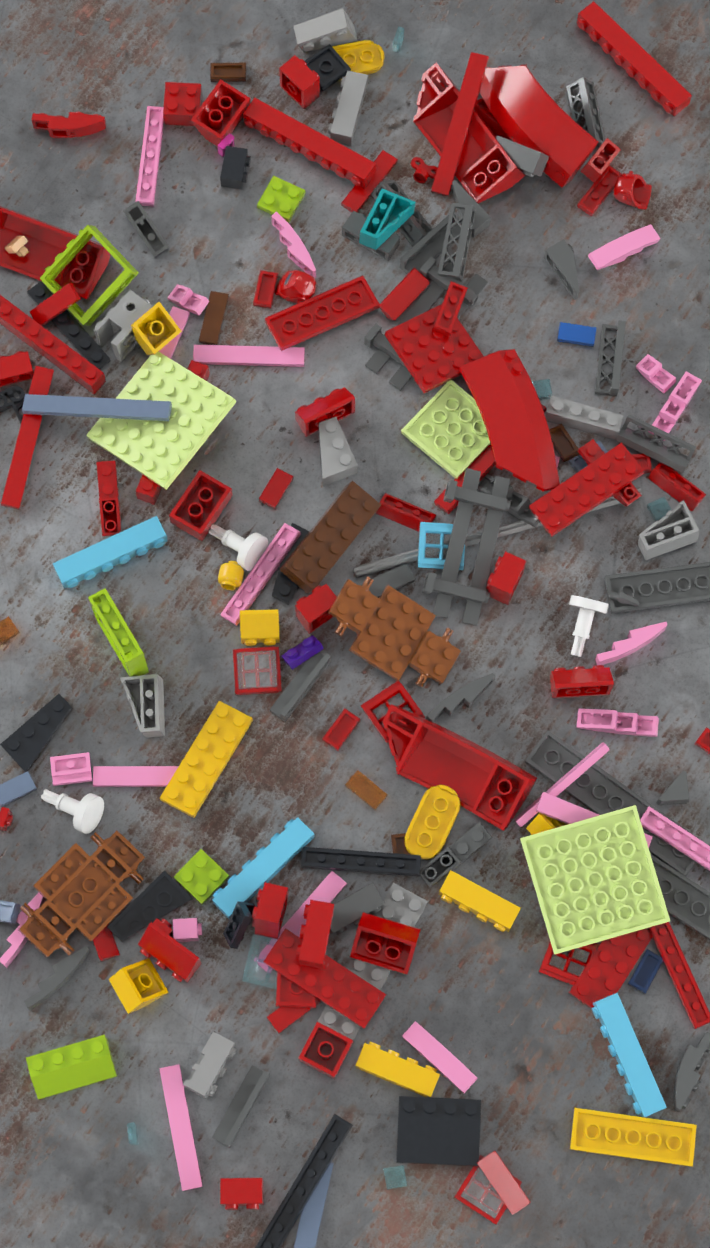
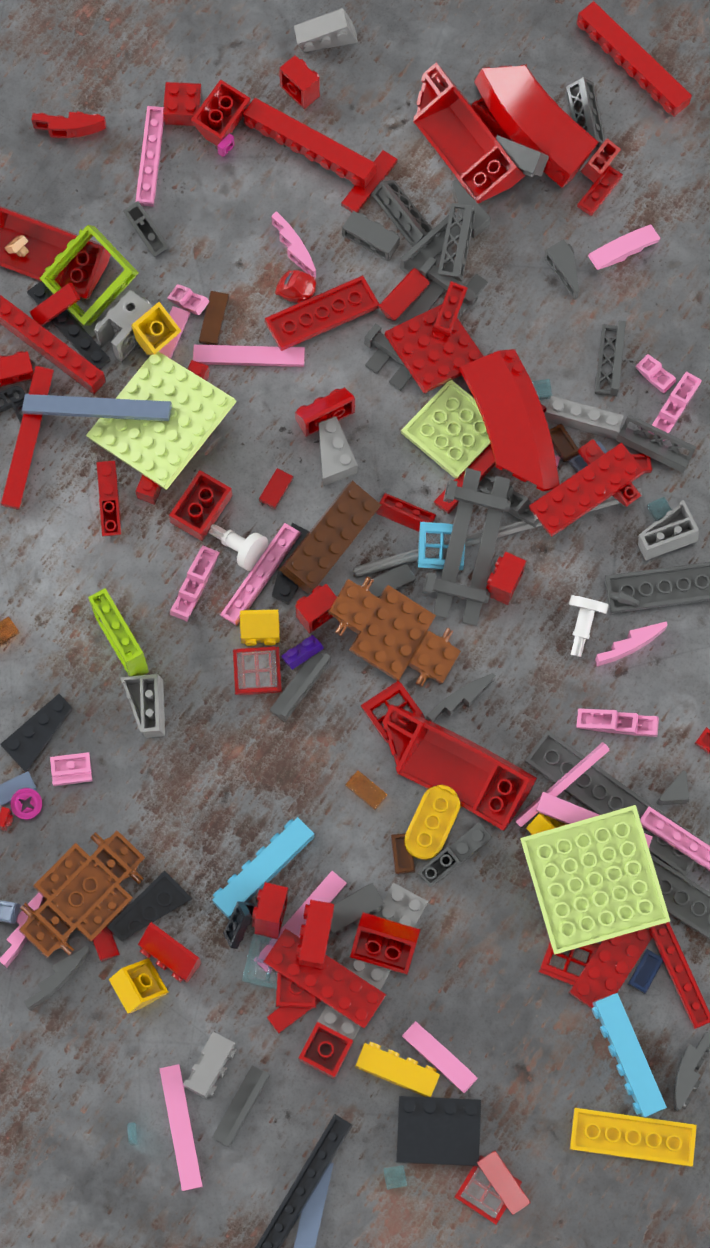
(28, 812): none -> dark pink gear
(71, 1067): lime slope -> none
(86, 812): white piece -> none
(110, 552): medium azure brick -> none
(132, 776): bright pink tile -> none
(164, 925): red plate -> none
(186, 929): bright pink brick -> none
(194, 583): none -> bright pink slope
(201, 876): lime plate -> none
(206, 759): yellow plate -> none
(228, 72): reddish brown tile -> none
(230, 575): yellow head -> none
(234, 167): black brick -> none
(241, 1192): red brick -> none
(265, 289): red tile -> none
(281, 197): lime plate -> none
(328, 66): black tile -> none
(341, 729): red tile -> none
(349, 107): light grey brick -> none
(361, 861): black plate -> none
(362, 56): yellow tile -> none
(385, 218): teal wedge -> none
(398, 39): clear light blue tile -> none
(422, 171): red piece -> none
(460, 124): red tile -> none
(479, 901): yellow brick -> none
(576, 334): blue tile -> none
(581, 681): red slope -> none
(632, 190): red helmet -> none
(676, 485): red slope -> none

